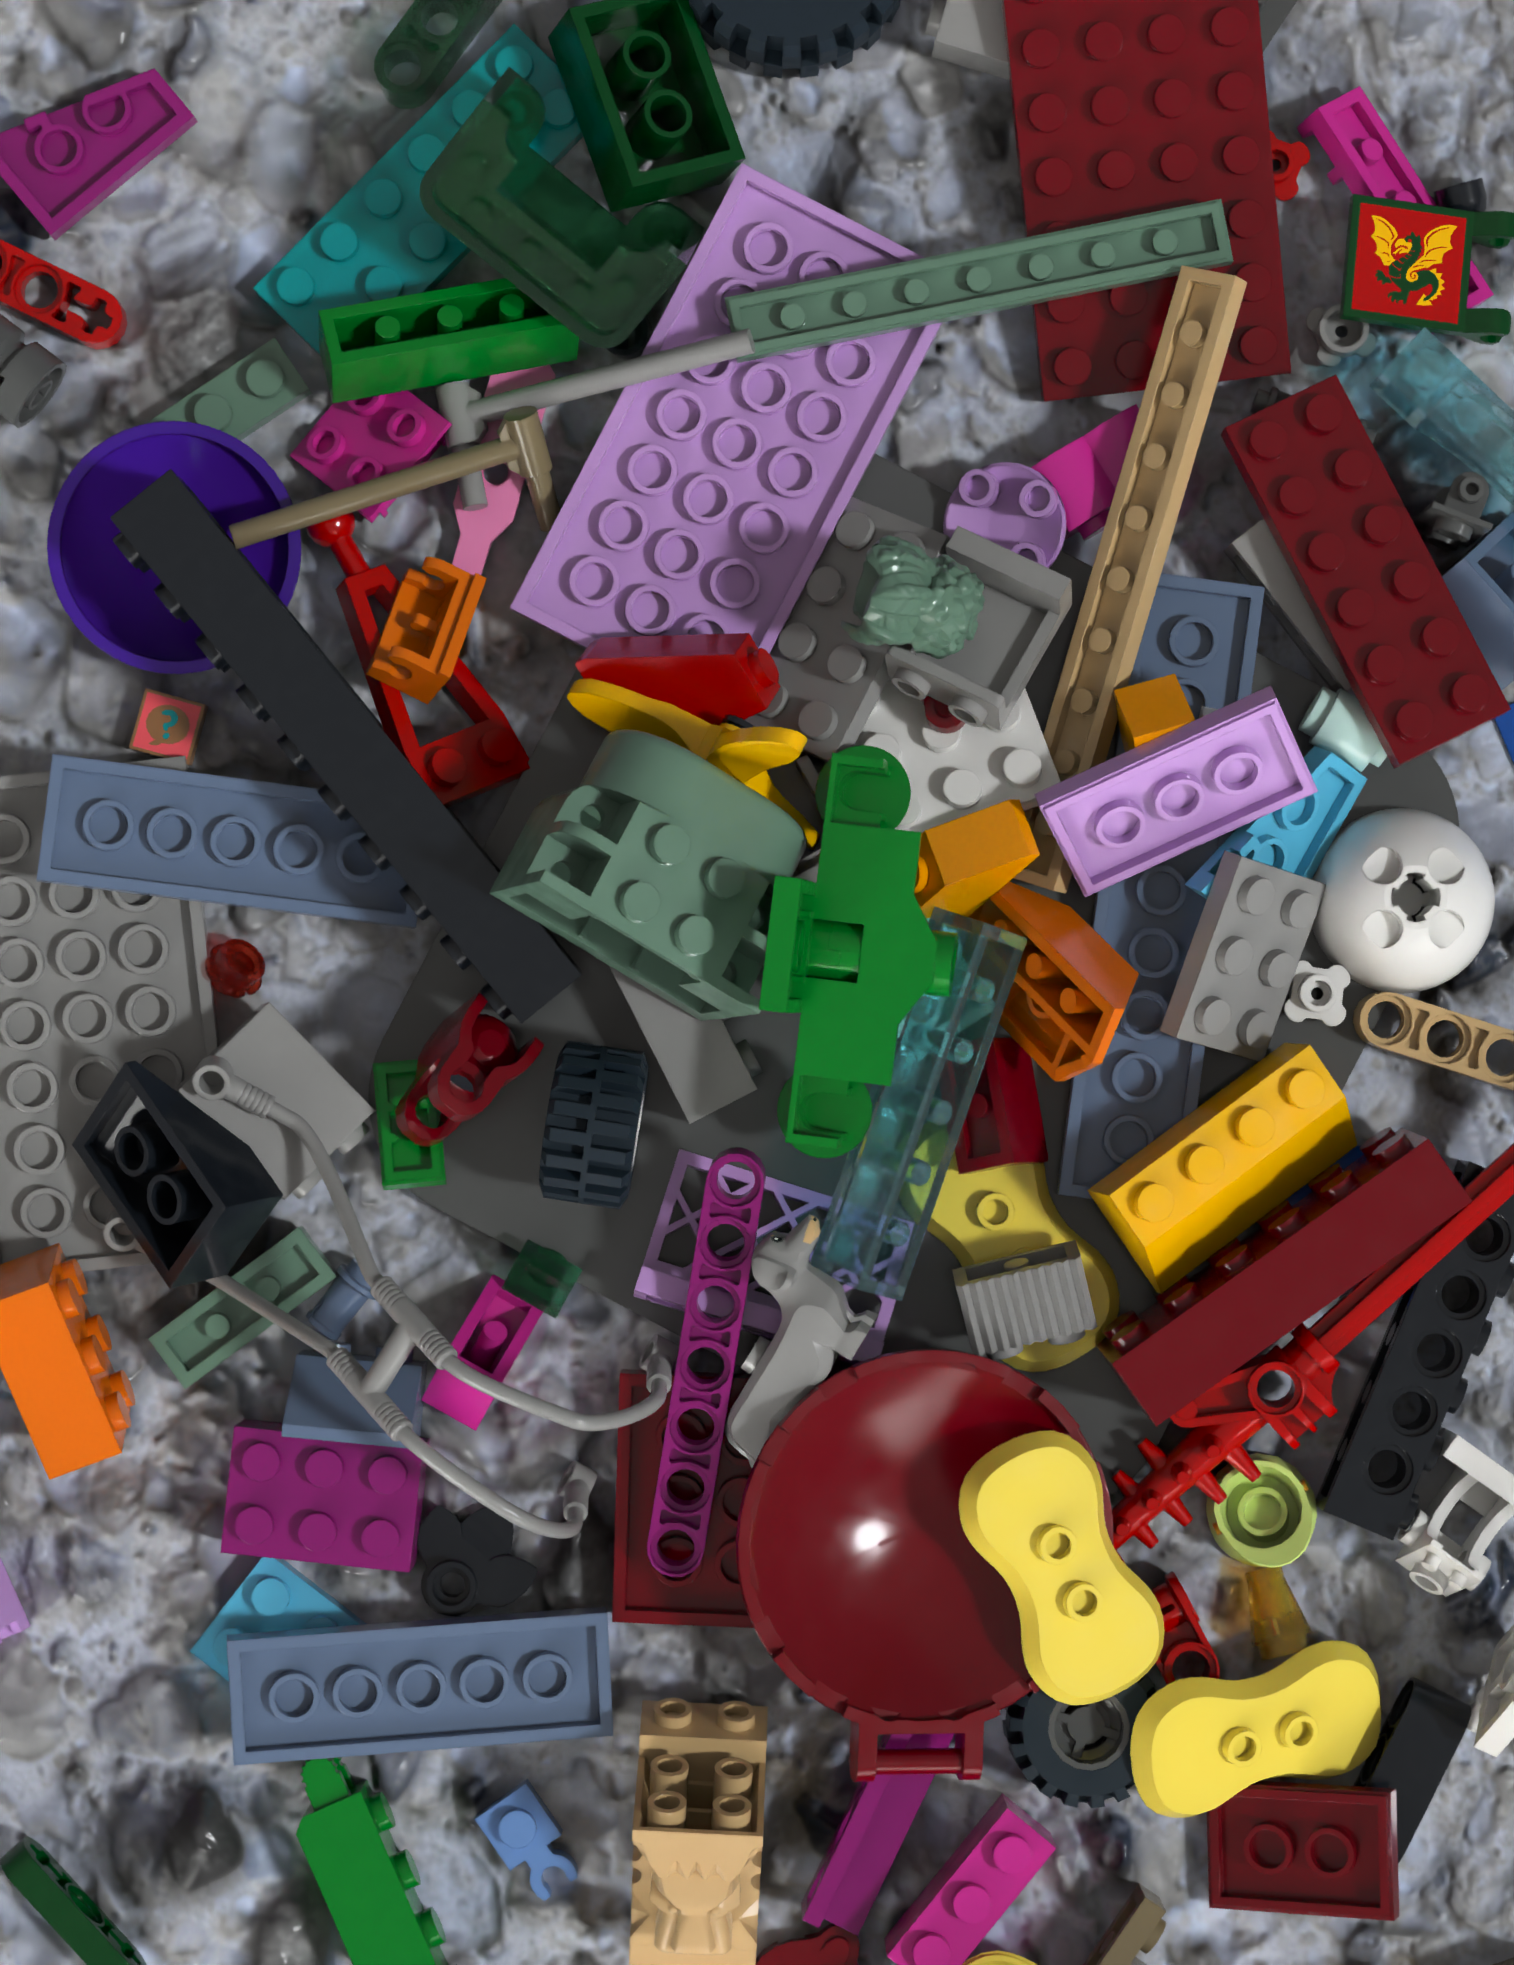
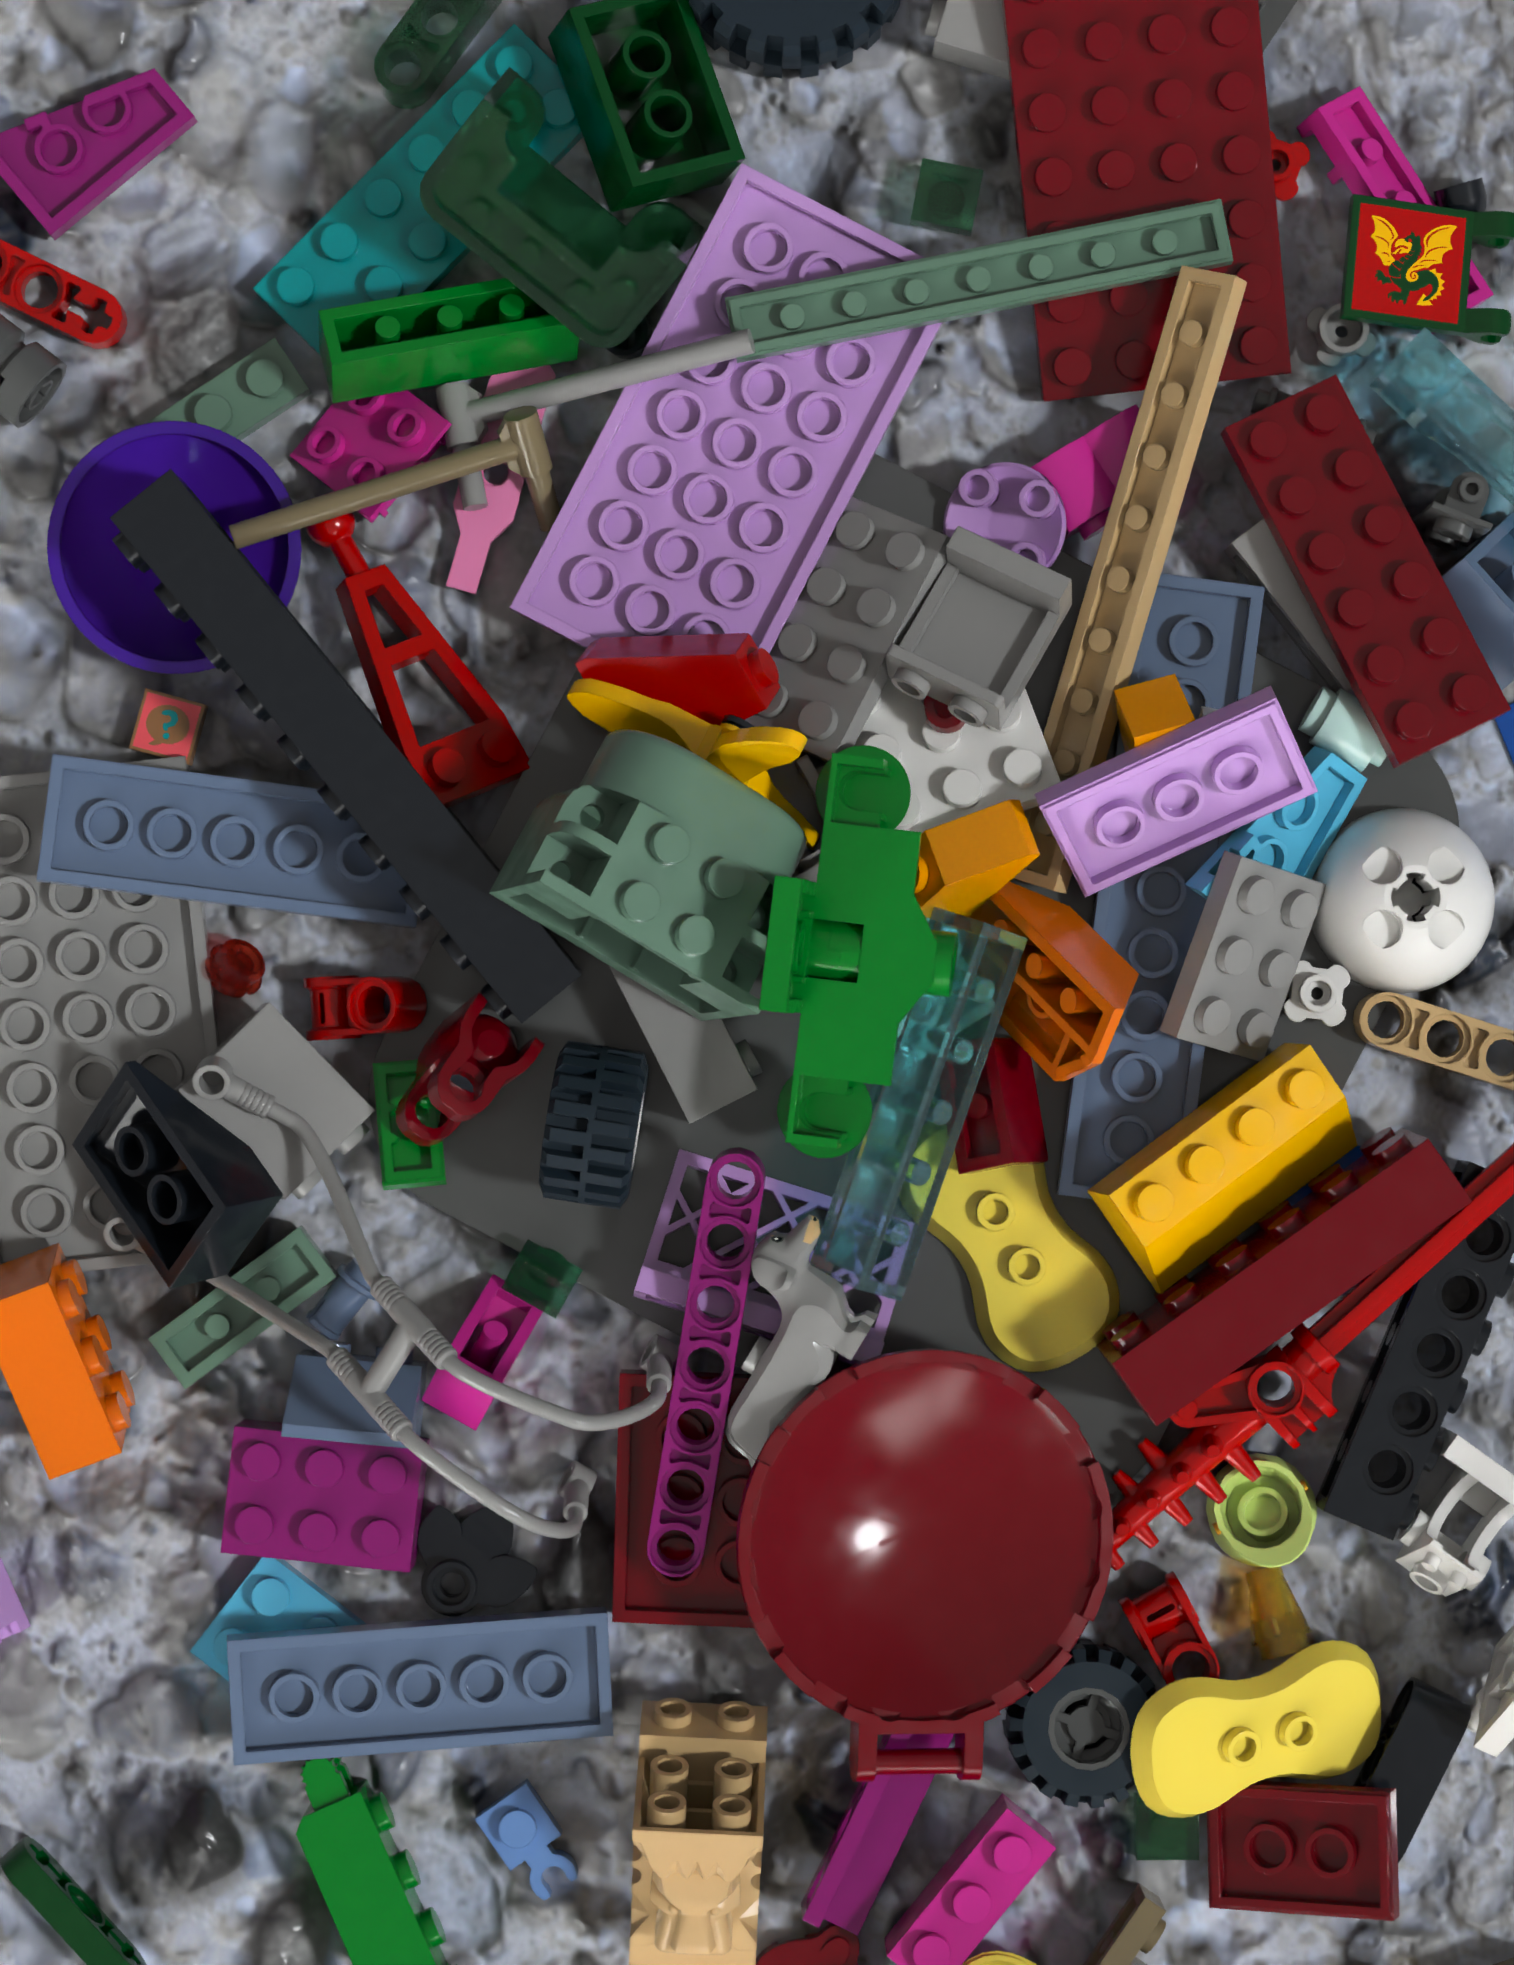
(354, 1006): none -> red piece
(426, 629): orange hinge -> none
(915, 600): sand green hair -> none
(946, 197): none -> clear green plate
(1025, 1300): light grey brick -> none
(1041, 1524): light yellow plate -> none
(1163, 1836): none -> clear green plate

